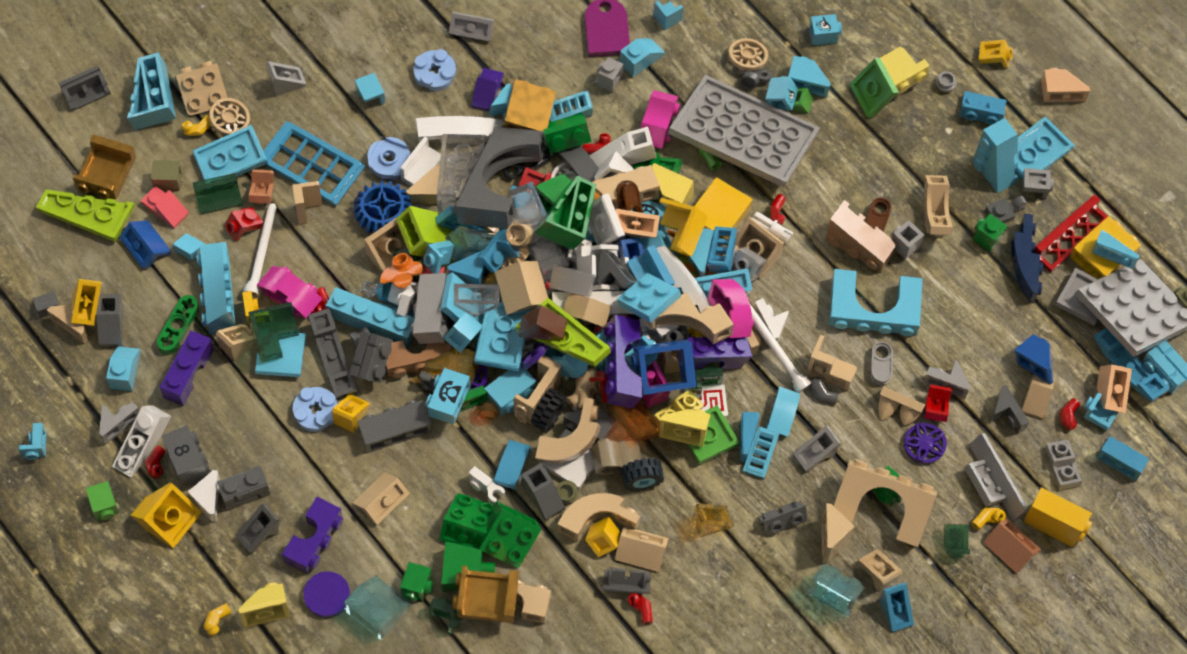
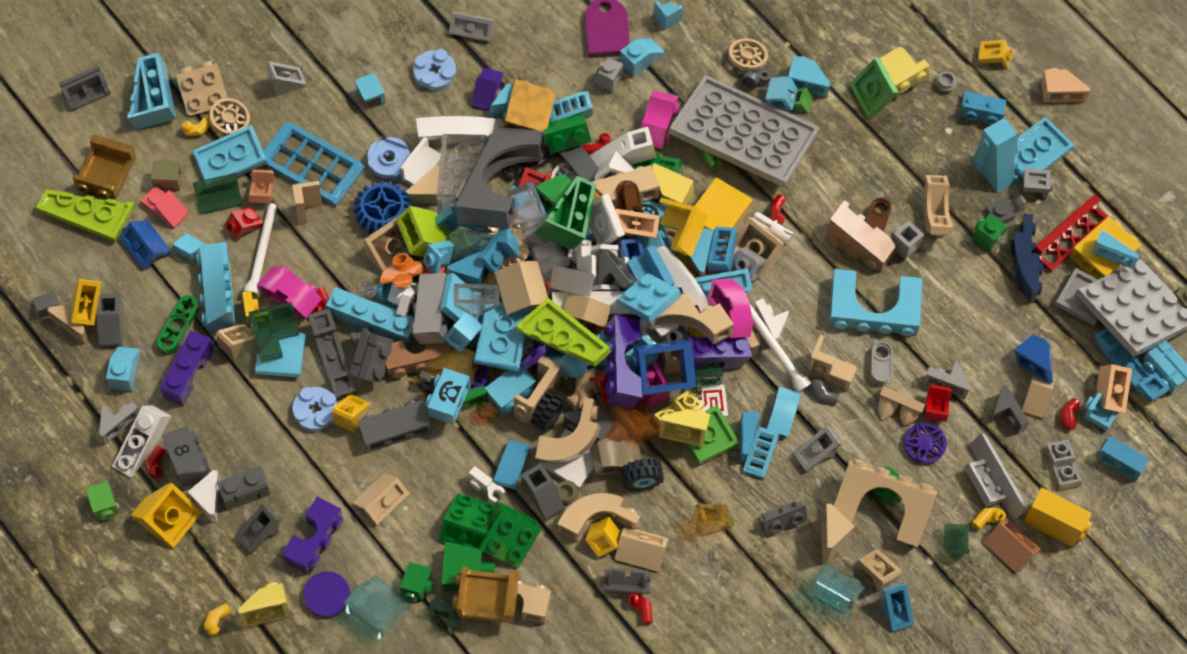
(37, 443): medium azure bracket -> none
(520, 234): tan wheel -> none
(542, 324): reddish brown slope -> none
(824, 29): medium azure brick -> none

